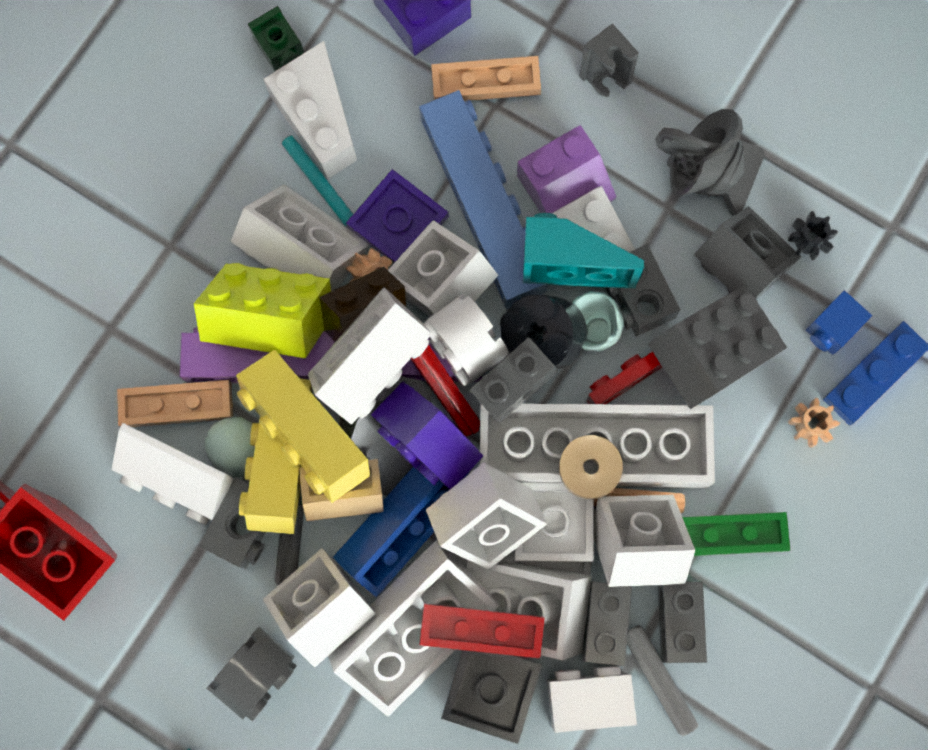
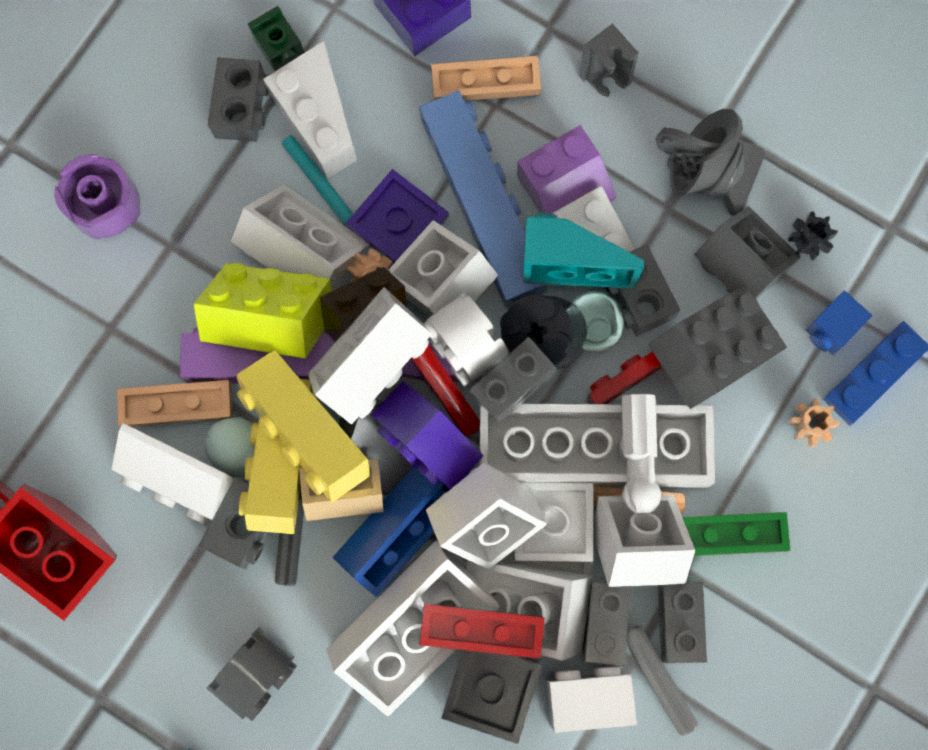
(101, 215): none -> medium lavender brick
(230, 100): none -> dark grey brick
(318, 607): white brick -> none
(590, 449): tan piece -> none
(641, 491): none -> white piece

